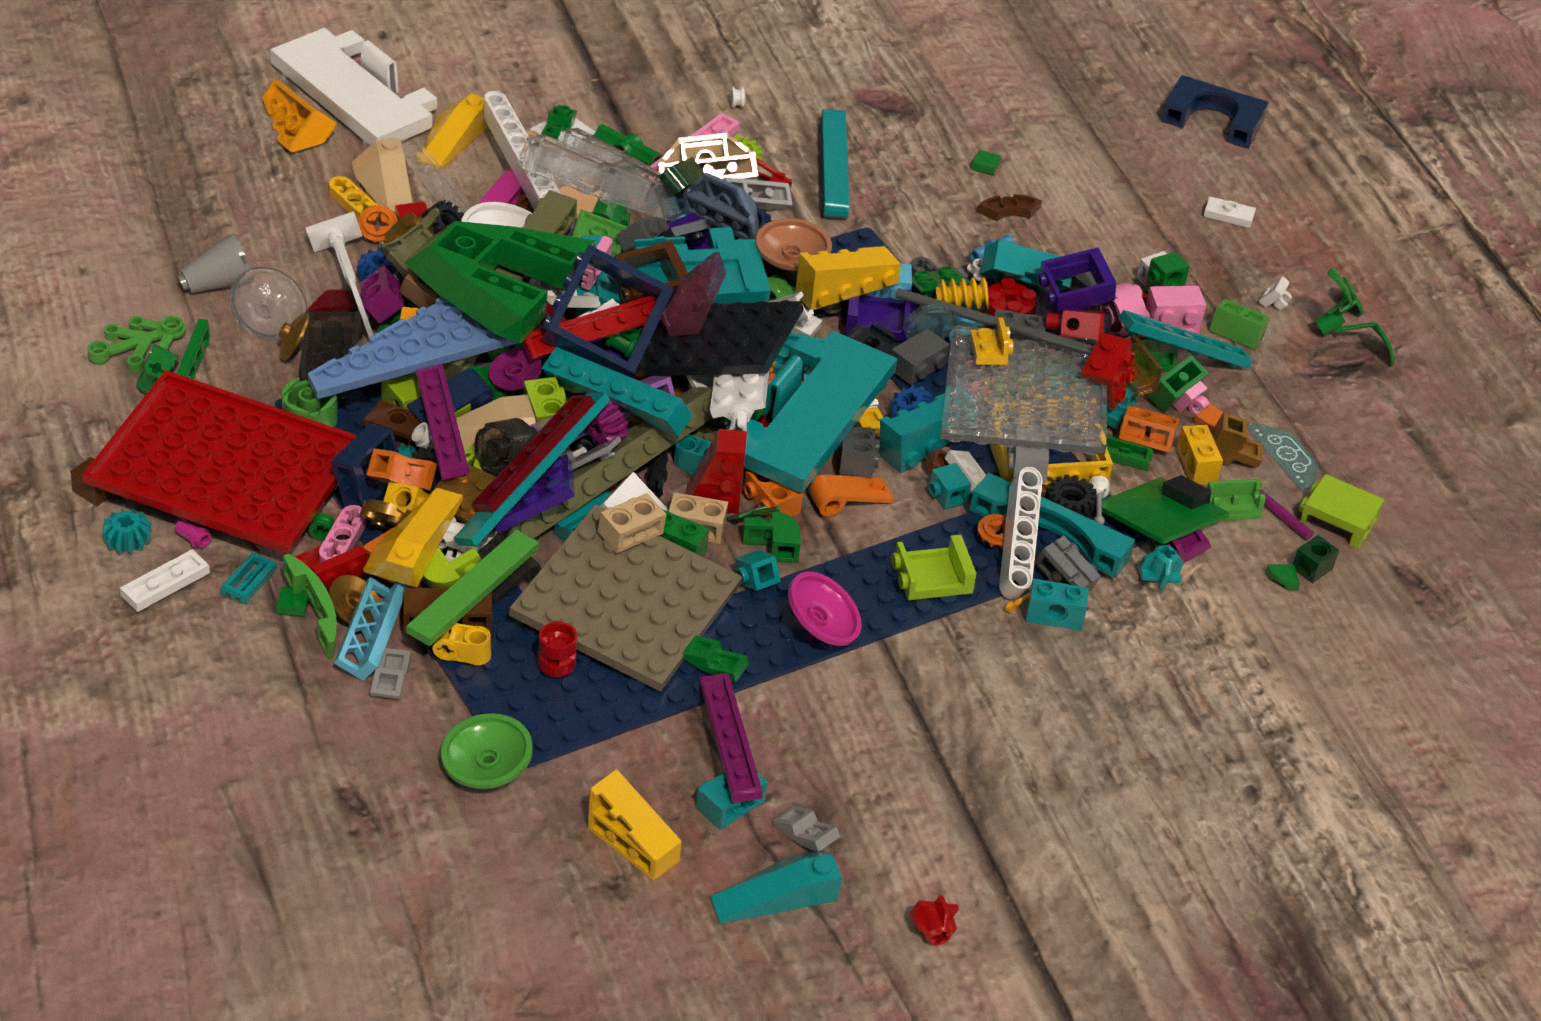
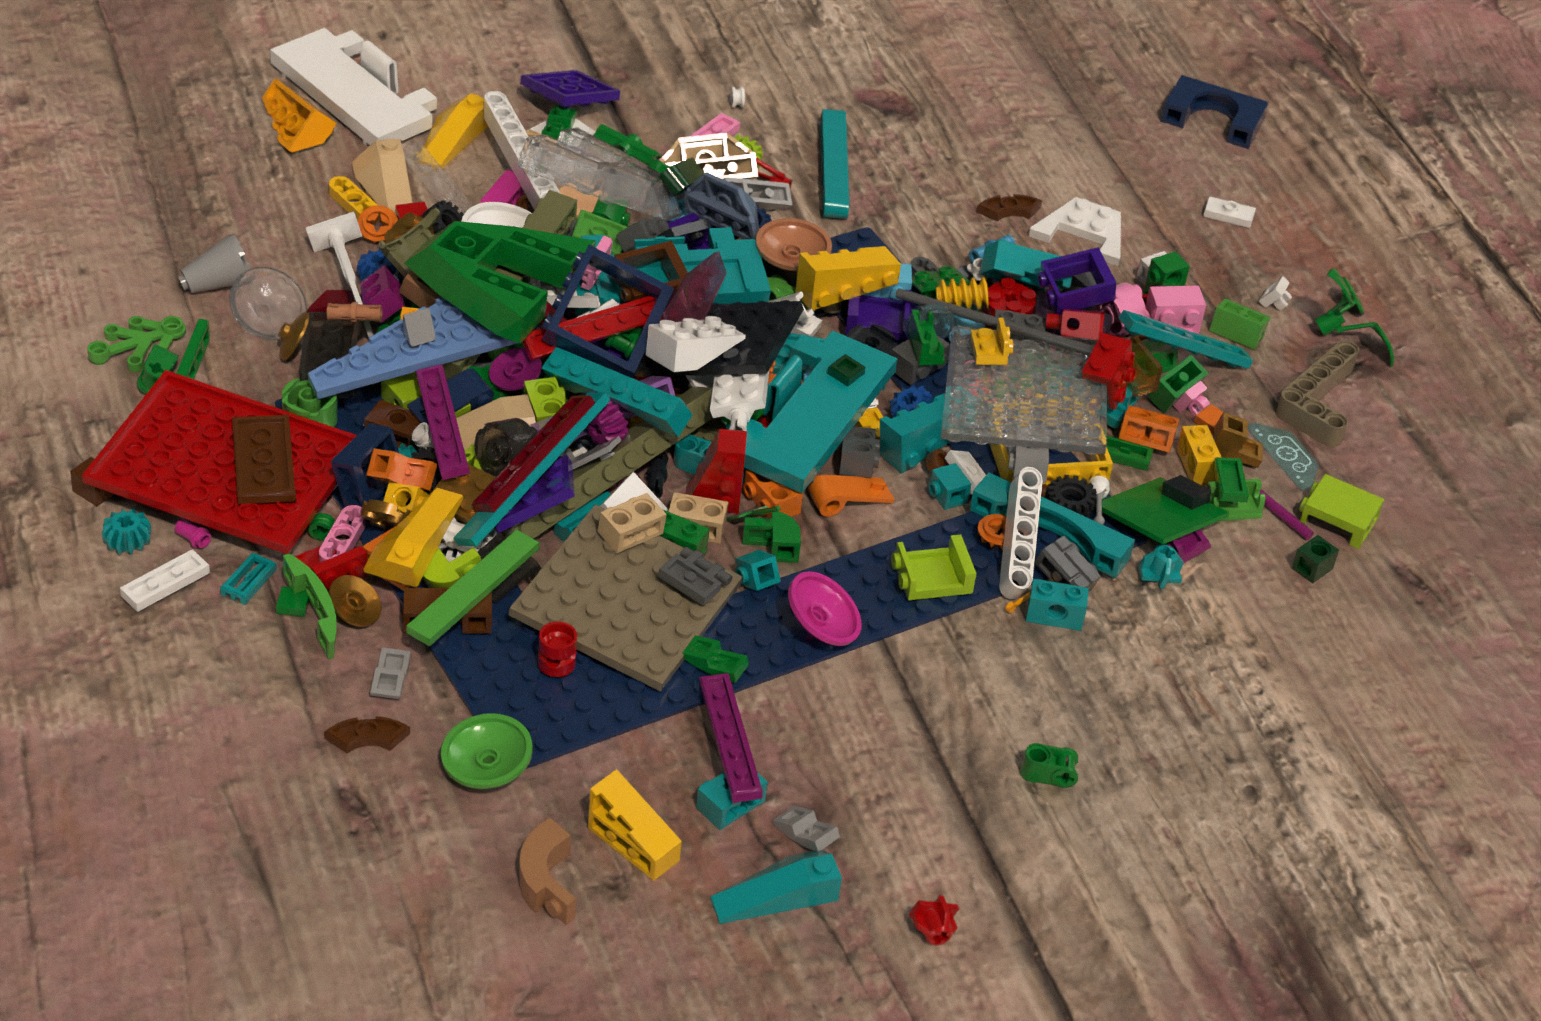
(263, 459): none -> reddish brown tile
(354, 312): none -> nougat pin
(367, 732): none -> reddish brown tile
(380, 629): medium azure fence -> none
(418, 327): none -> light grey slope
(465, 644): yellow piece -> none
(539, 854): none -> medium nougat arch
(570, 88): none -> dark purple plate
(658, 165): none -> green tile
(690, 342): none -> white slope
(694, 575): none -> dark grey plate
(846, 370): none -> dark green tile
(924, 340): none -> green hinge
(986, 162): green tile -> none
(1047, 765): none -> green piece
(1086, 221): none -> white wing
(1230, 479): none -> green tile
(1284, 574): green tile -> none
(1300, 399): none -> dark tan beam

